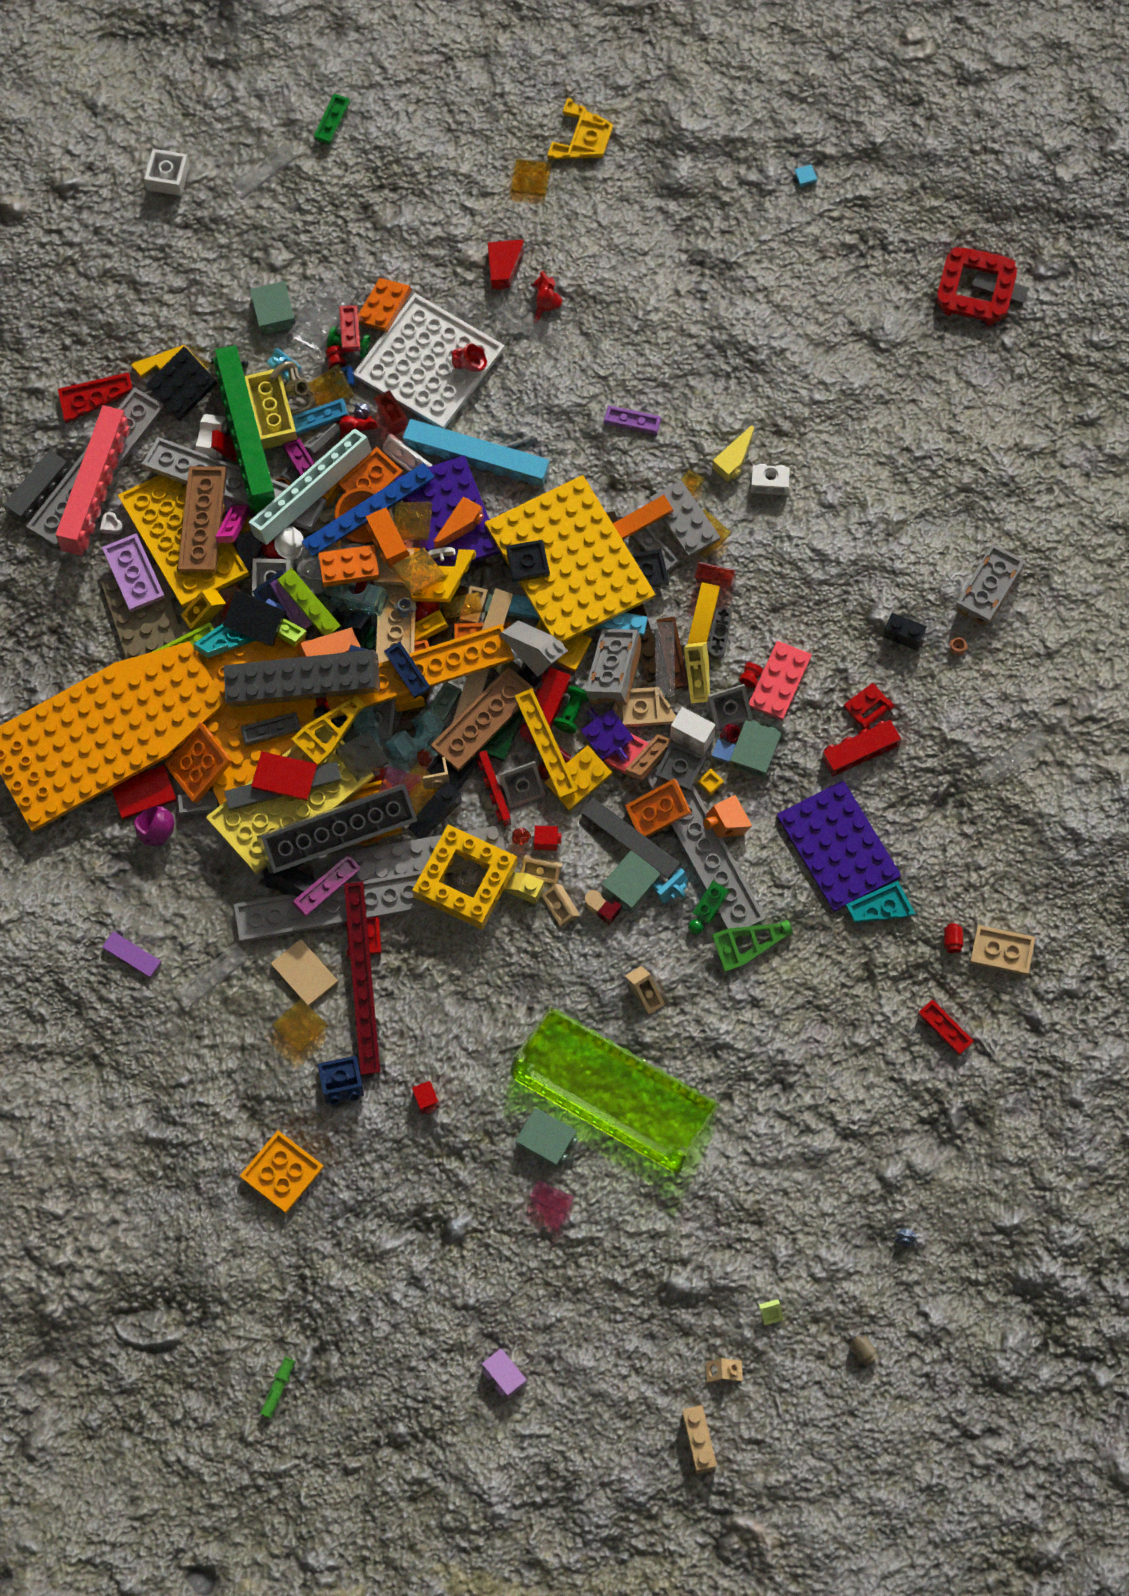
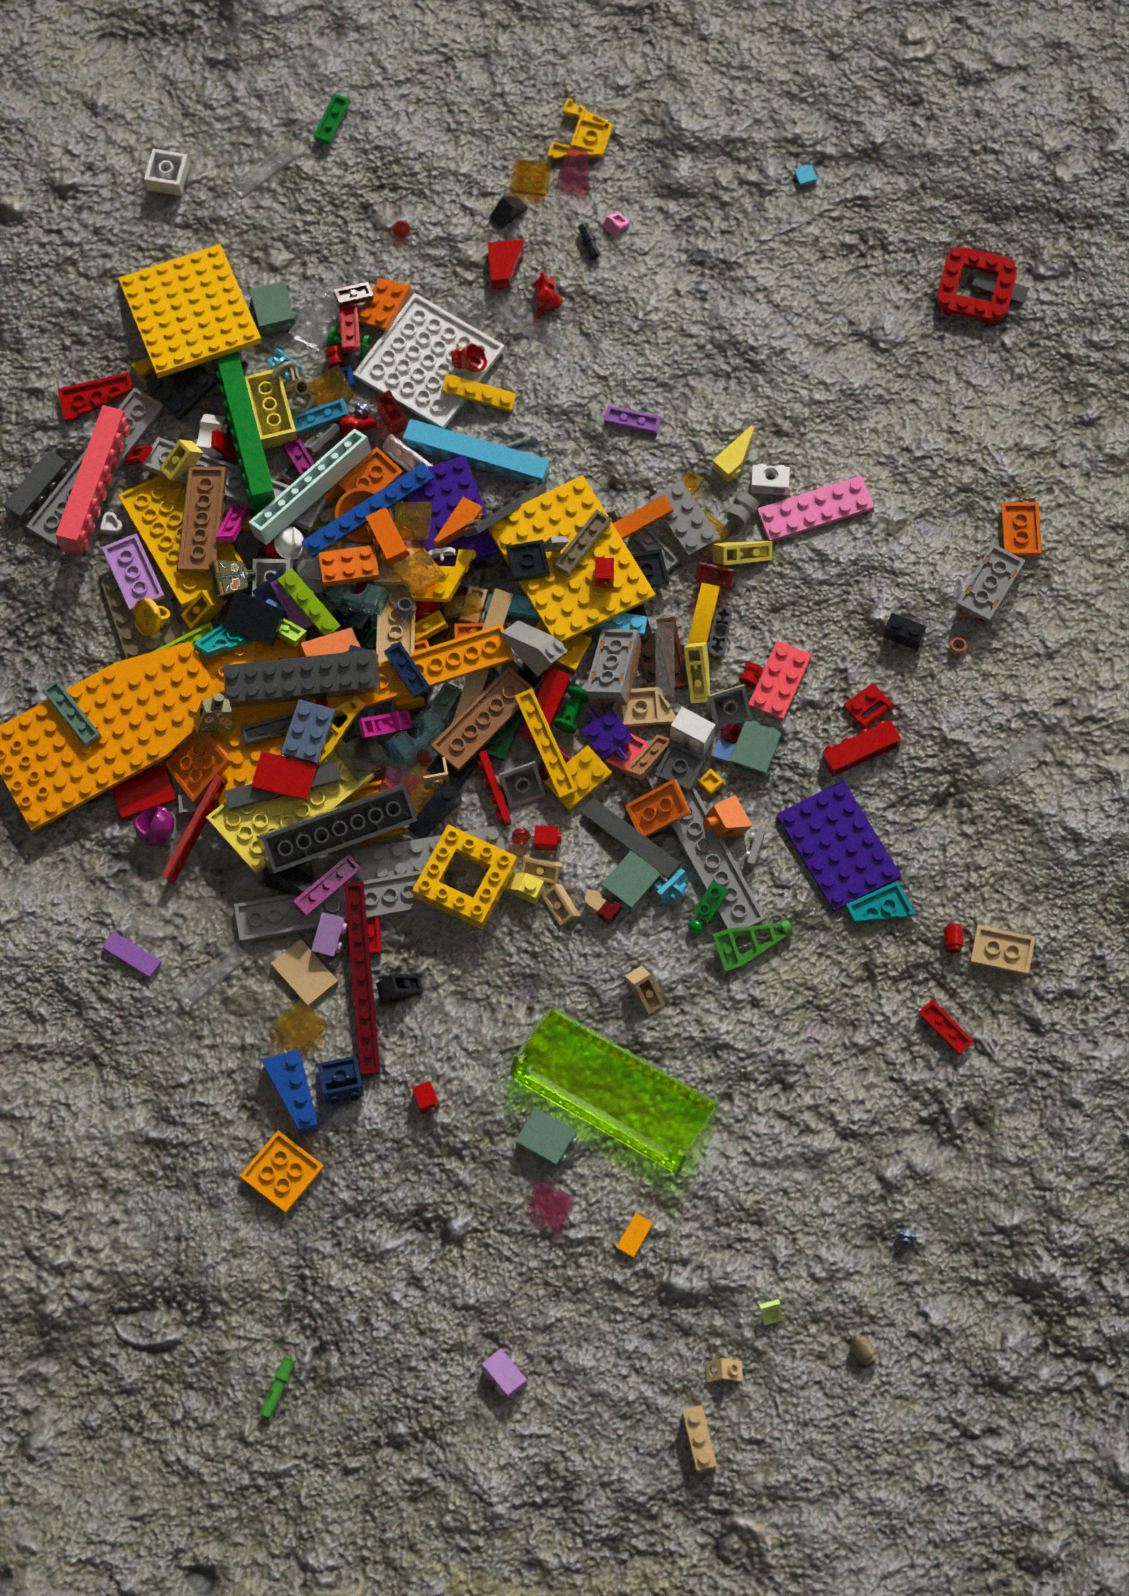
(71, 713): none -> sand green tile
(138, 455): none -> red tile
(149, 616): none -> yellow tile
(180, 458): none -> light yellow slope
(189, 310): none -> yellow plate
(194, 828): none -> red tile
(214, 716): none -> olive torso
(228, 577): none -> olive torso
(291, 1083): none -> blue wedge
(308, 731): none -> sand blue plate
(328, 934): none -> lavender brick
(353, 294): none -> plate
(385, 723): none -> dark pink slope
(399, 987): none -> black slope
(401, 229): none -> clear red plate
(478, 392): none -> yellow plate
(500, 511): none -> dark grey plate
(507, 210): none -> black slope
(555, 543): none -> light grey tile
(575, 168): none -> clear pink wing
(582, 543): none -> dark tan tile
(589, 241): none -> black pin
(604, 572): none -> red brick
(615, 224): none -> bright pink slope
(634, 1235): none -> light orange tile
(740, 510): none -> light grey wheel
(742, 552): none -> light yellow slope
(756, 841): none -> light grey plate
(815, 509): none -> bright pink plate
(1021, 528): none -> orange plate

